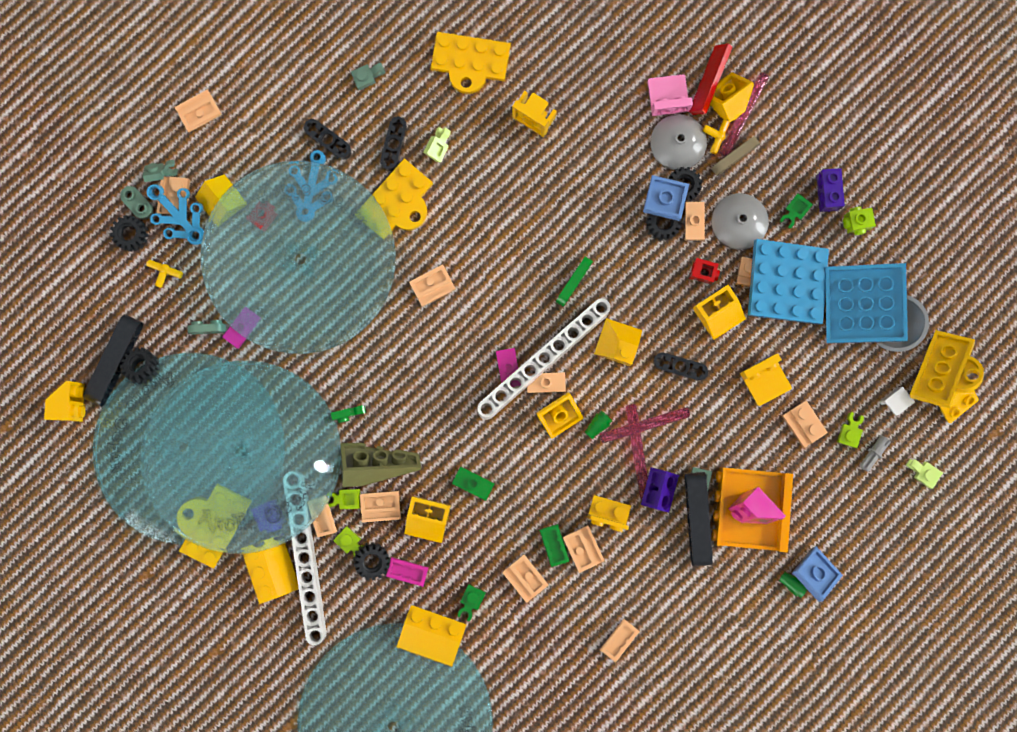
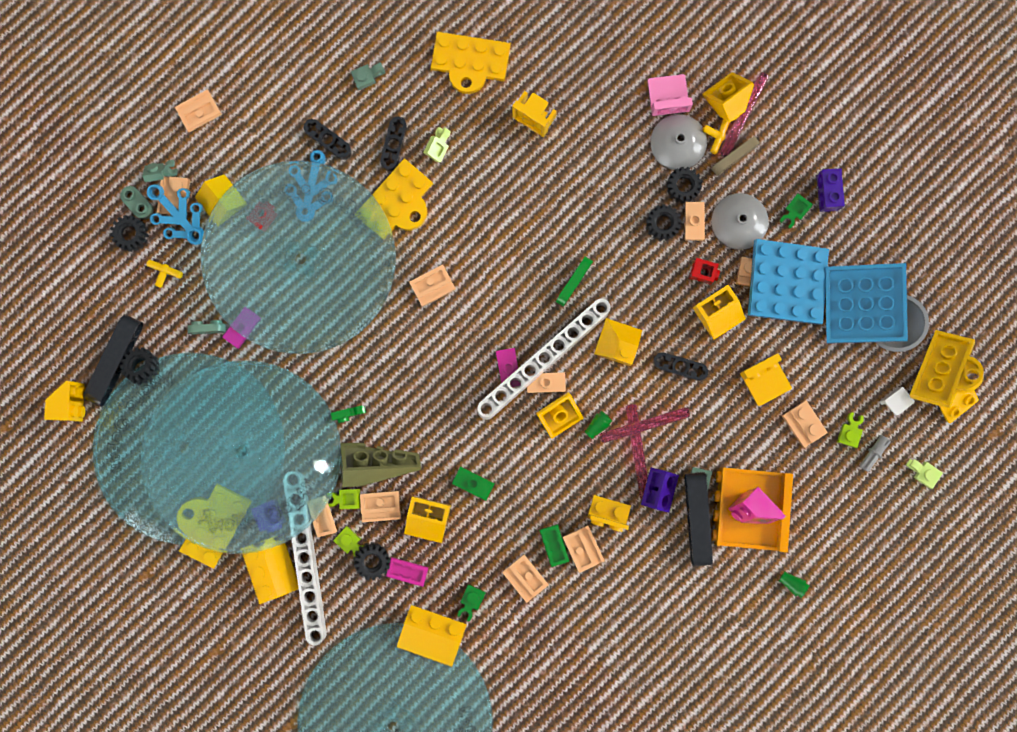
(619, 640): light nougat plate -> none
(666, 198): medium blue plate -> none
(710, 79): red tile -> none
(817, 574): medium blue plate -> none
(859, 220): lime brick -> none

